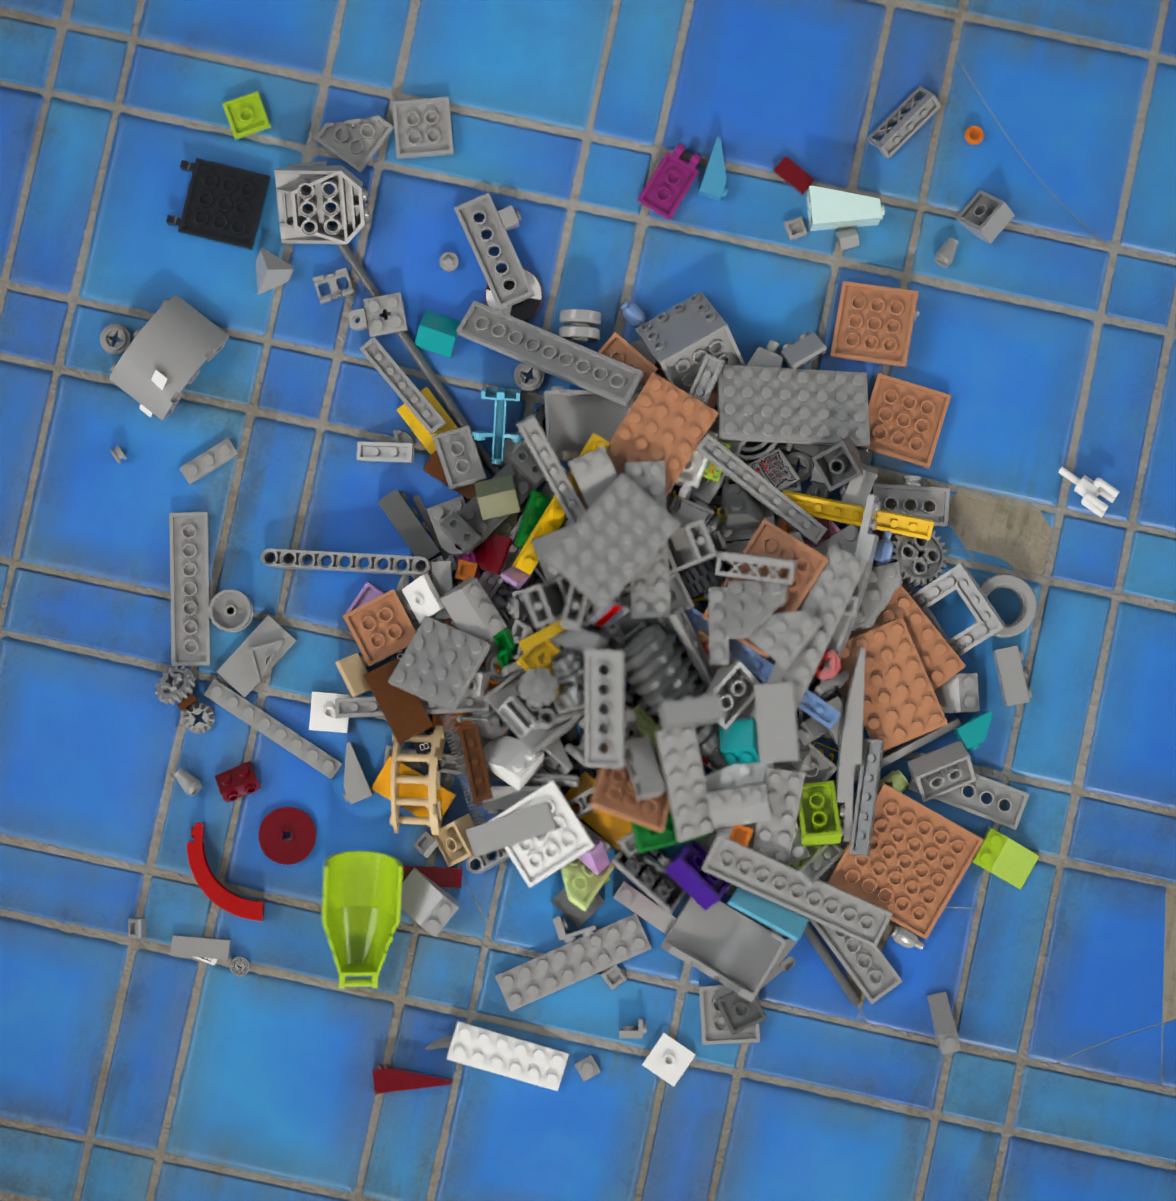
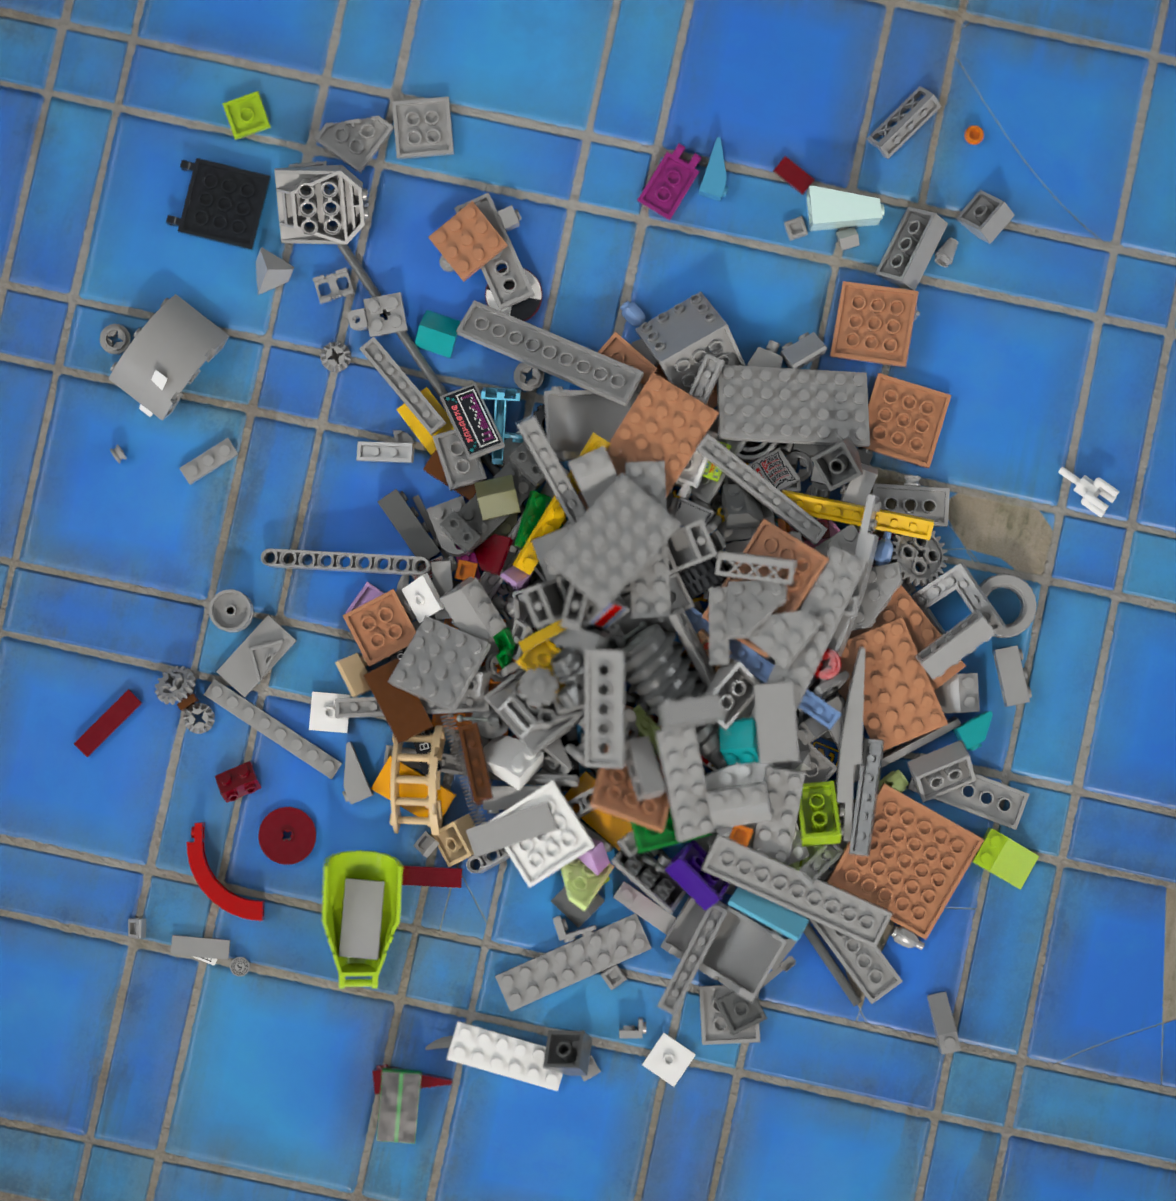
(108, 723): none -> dark red tile
(188, 782): light grey cone -> none
(190, 589): light grey plate -> none
(344, 359): none -> light grey gear
(362, 918): none -> light grey tile
(398, 1105): none -> tile
(427, 902): light grey slope -> none
(468, 241): none -> nougat plate
(472, 421): none -> tile
(568, 1052): none -> dark grey slope
(580, 325): light grey wheel -> none
(692, 959): none -> light grey plate
(911, 248): none -> light grey slope
(955, 644): none -> light grey brick

